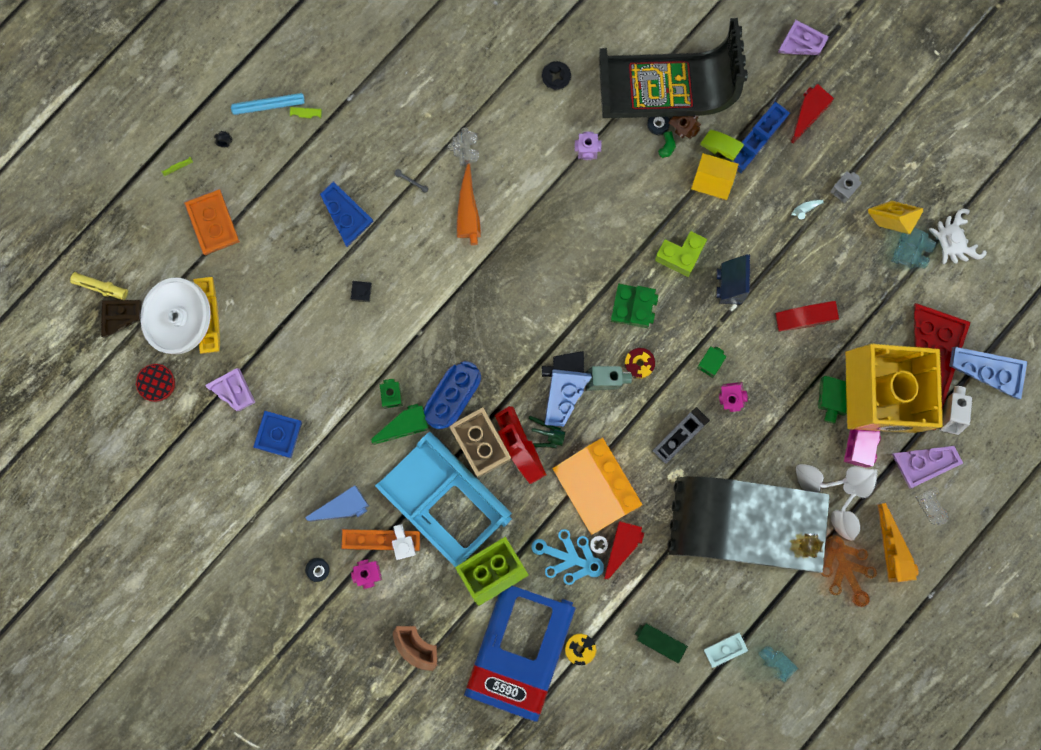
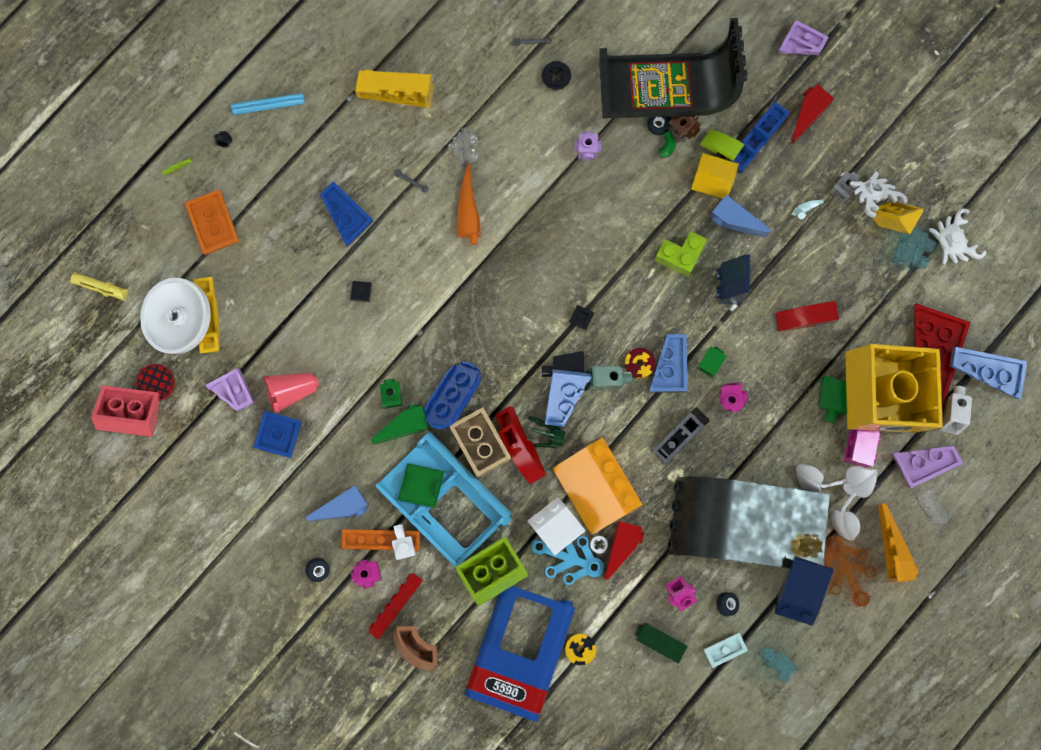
(119, 315): dark brown wing -> none
(126, 411): none -> coral slope
(289, 388): none -> coral cone
(305, 112): lime piece -> none
(395, 87): none -> yellow wedge
(398, 602): none -> red piece
(421, 485): none -> green piece
(516, 41): none -> dark grey hinge
(556, 526): none -> white slope
(581, 317): none -> black plate
(634, 305): green plate -> none
(672, 366): none -> medium blue wing
(681, 593): none -> dark pink brick
(722, 604): none -> black wheel
(735, 217): none -> medium blue slope
(803, 591): none -> dark blue slope
(876, 191): none -> white animal

